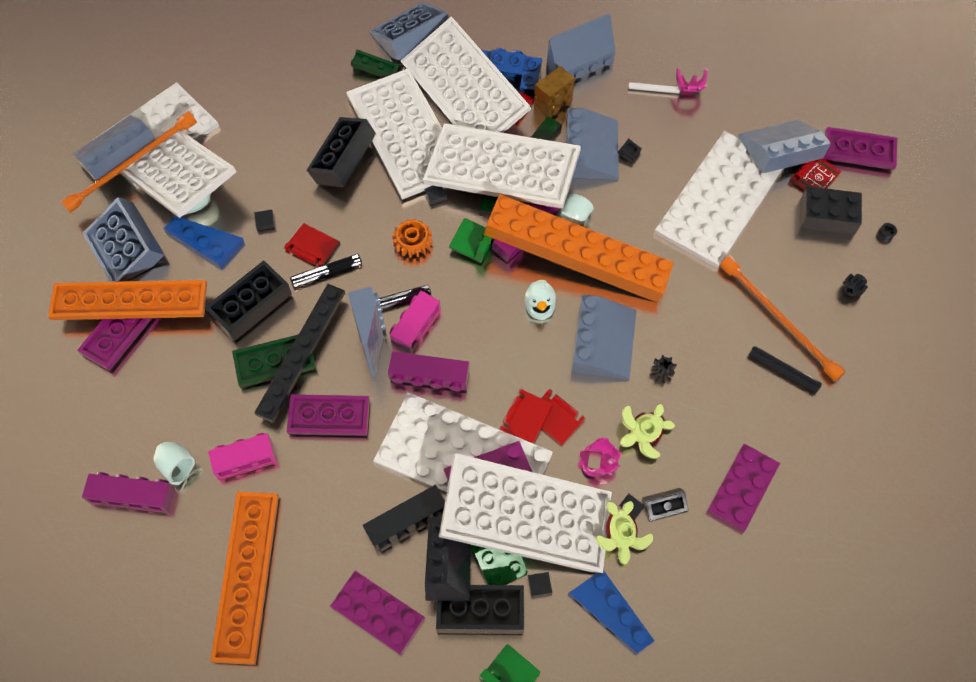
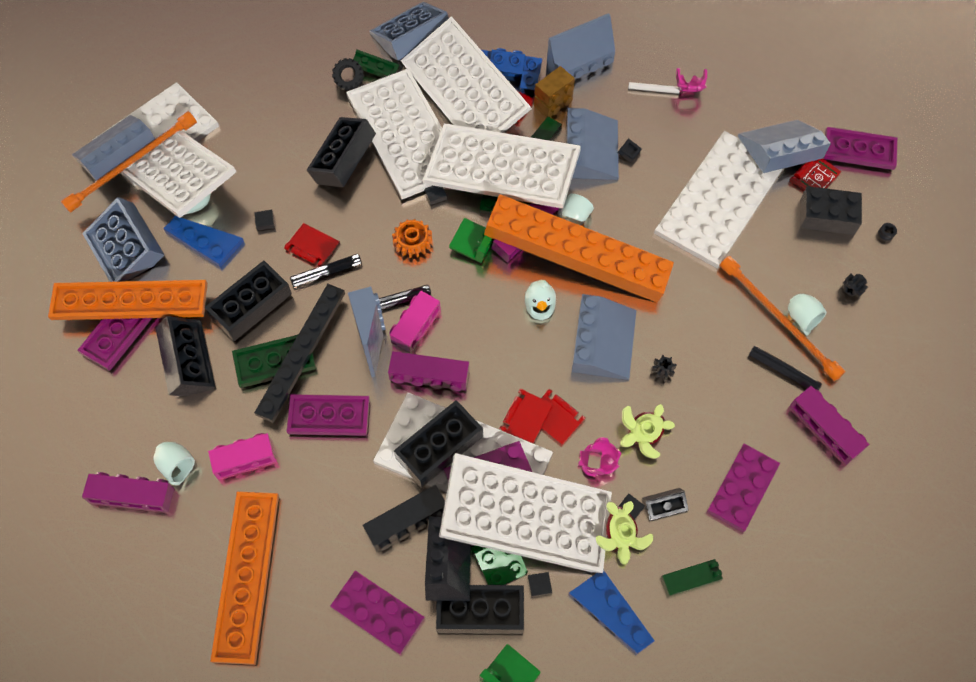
(184, 356): none -> black slope
(348, 63): none -> black tyre
(437, 442): none -> black brick
(692, 577): none -> dark green hinge
(806, 312): none -> light aqua piece
(829, 425): none -> magenta brick

